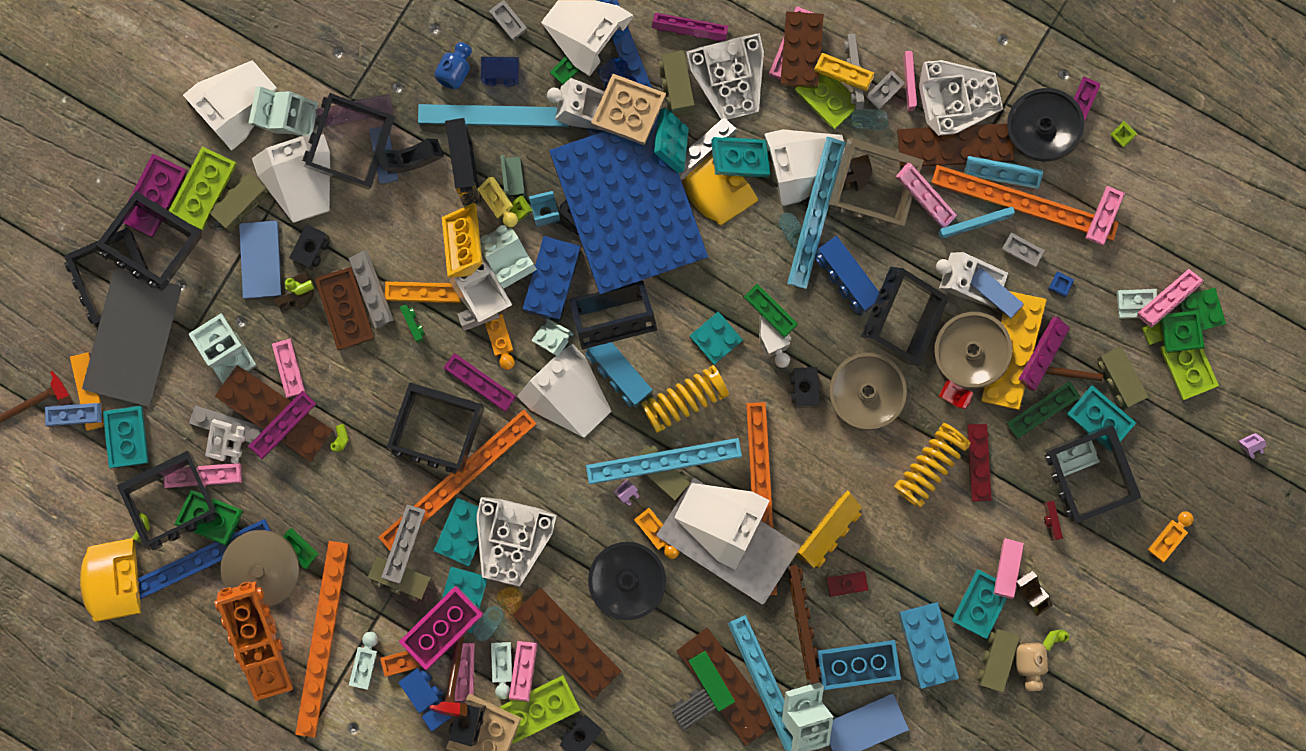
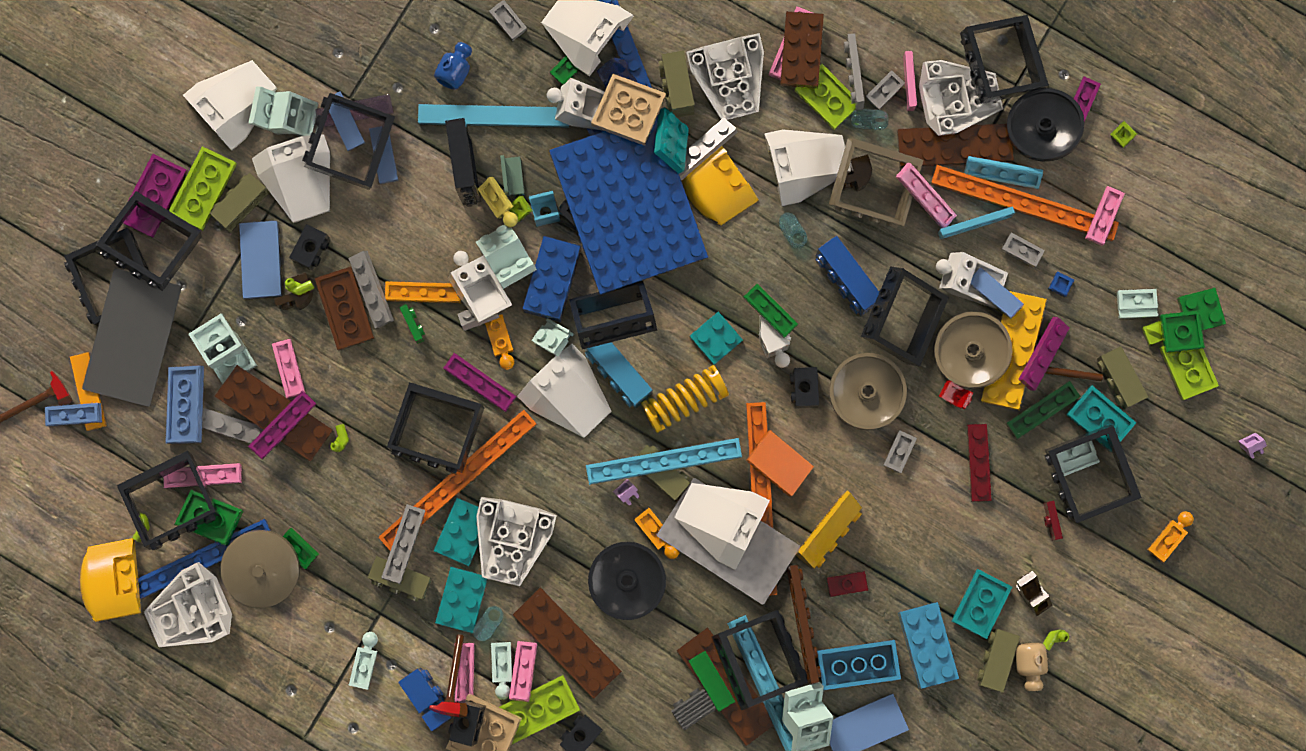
(125, 437): teal plate -> none
(184, 404): none -> medium blue tile
(190, 609): none -> white wedge
(219, 438): white plate -> none
(254, 639): orange wedge -> none
(322, 639): orange plate -> none
(346, 126): none -> medium blue tile
(398, 663): orange plate -> none
(410, 158): black arch -> none
(441, 628): dark pink brick -> none
(462, 242): yellow slope -> none
(500, 71): clear blue brick -> none
(510, 599): clear yellow cone -> none
(689, 26): magenta plate -> none
(734, 672): none -> black window
(740, 157): teal plate -> none
(780, 463): none -> orange tile
(816, 212): medium azure tile -> none
(844, 72): yellow tile -> none
(899, 451): none -> light grey plate
(946, 432): yellow piece -> none
(1008, 568): bright pink tile -> none
(1030, 54): none -> black window
(1170, 298): bright pink tile -> none

